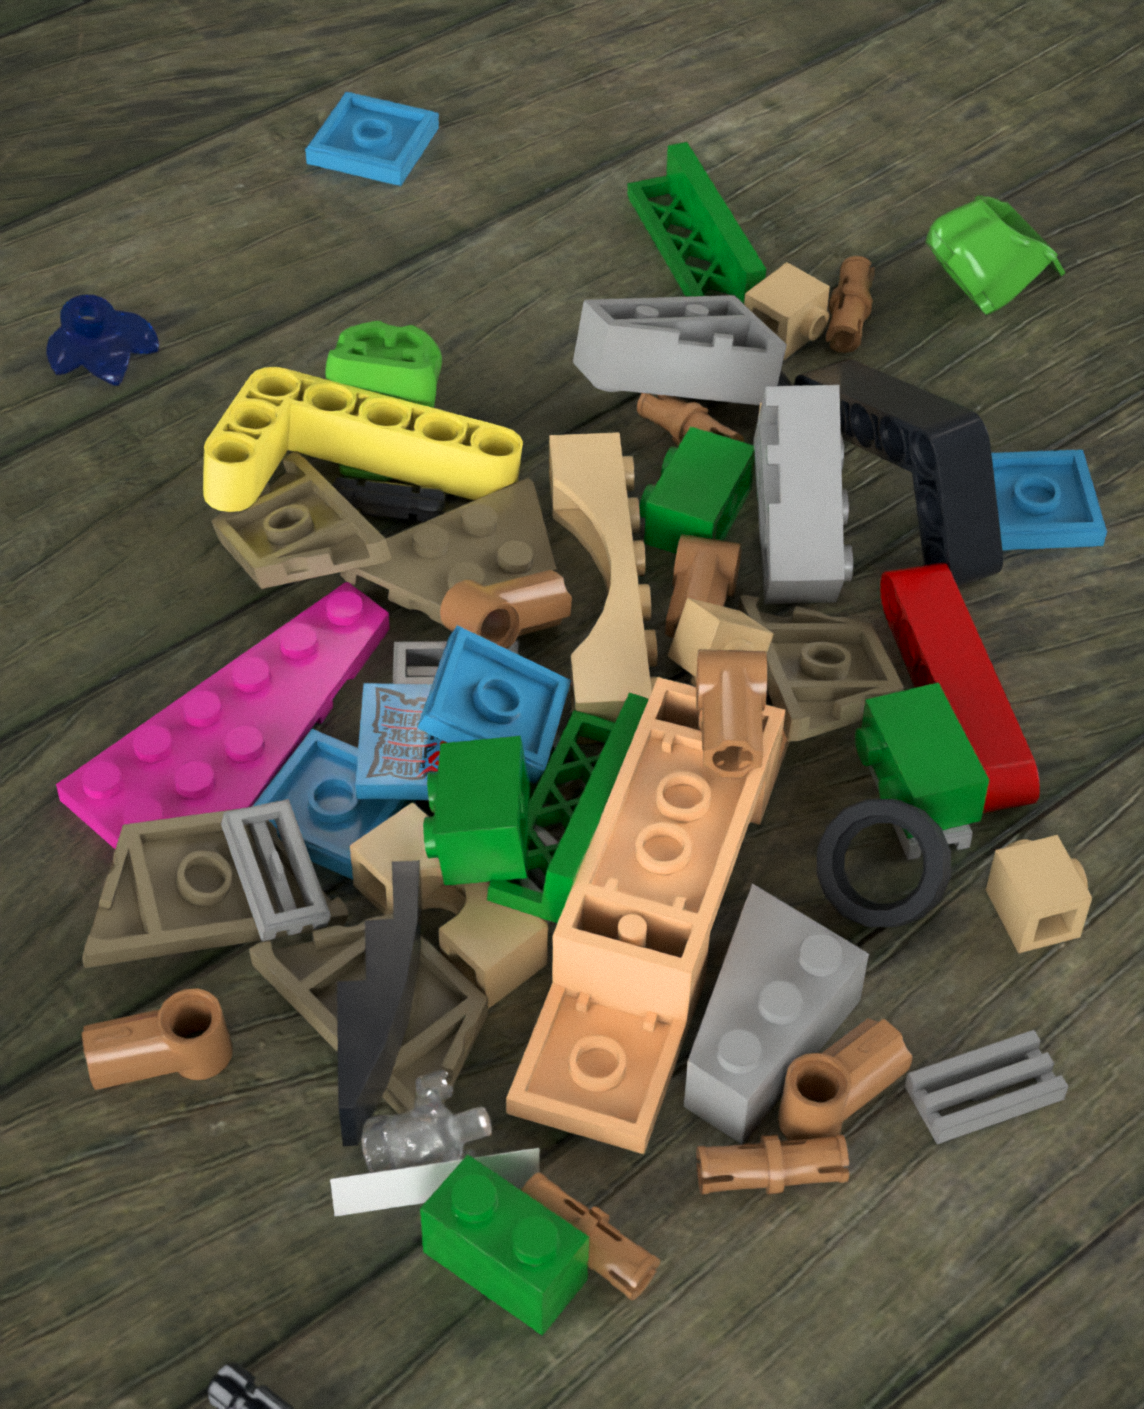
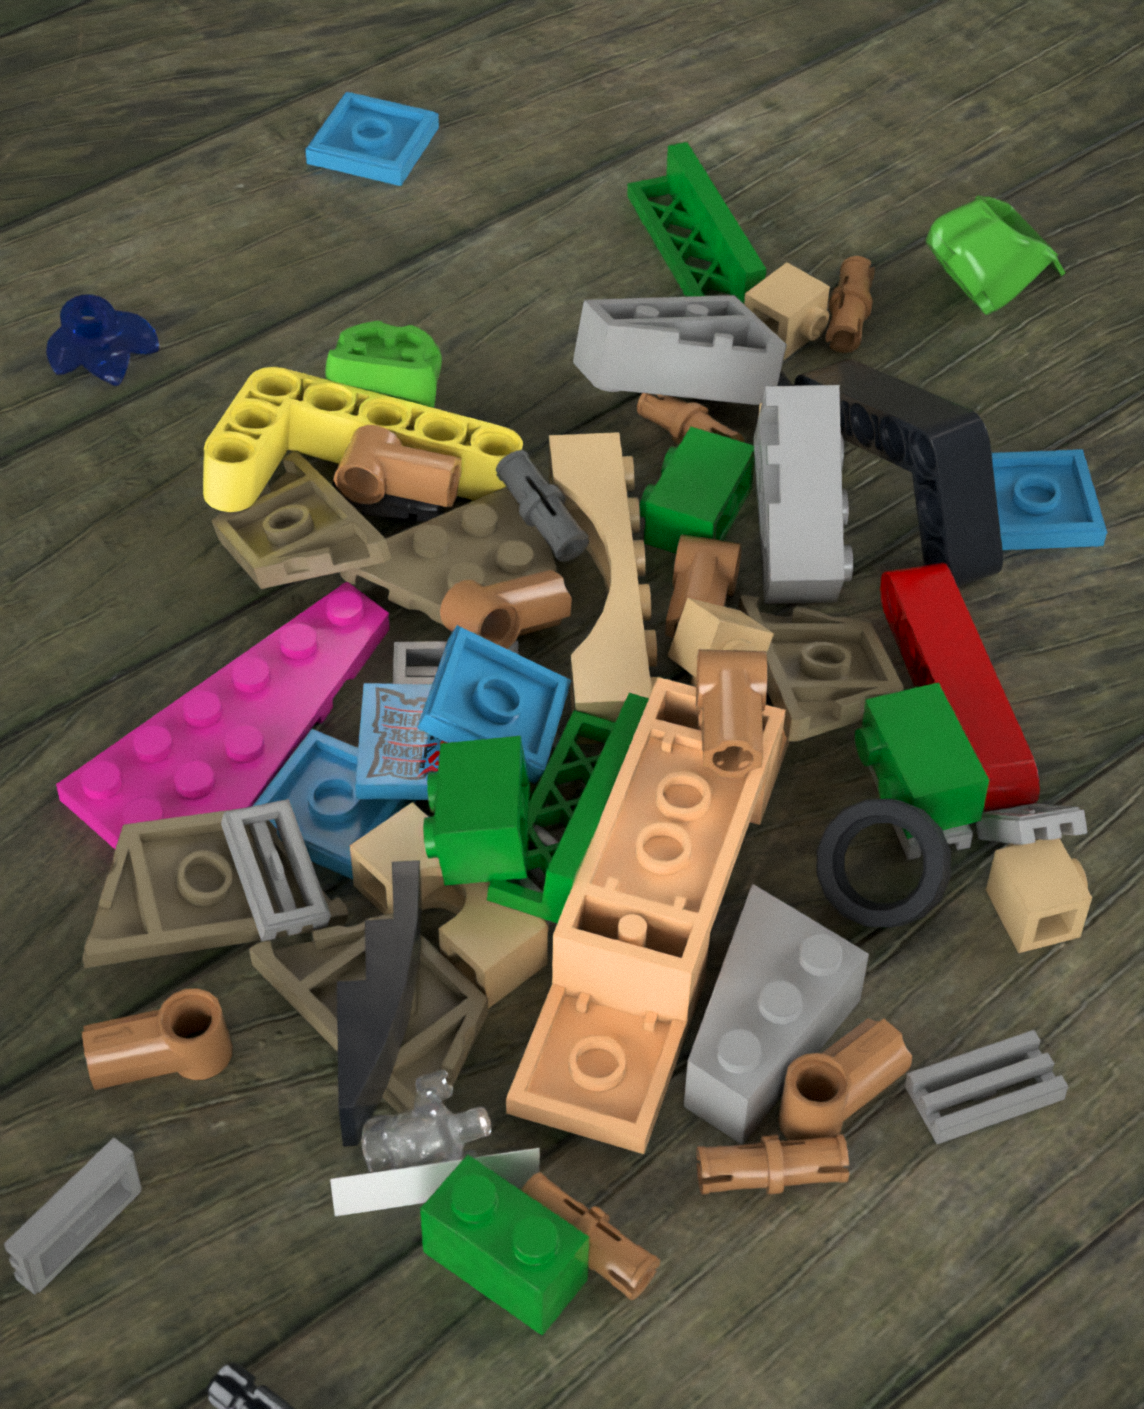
(74, 1216): none -> light grey tile
(380, 466): none -> medium nougat piece
(542, 505): none -> dark grey pin
(1031, 822): none -> light grey tile

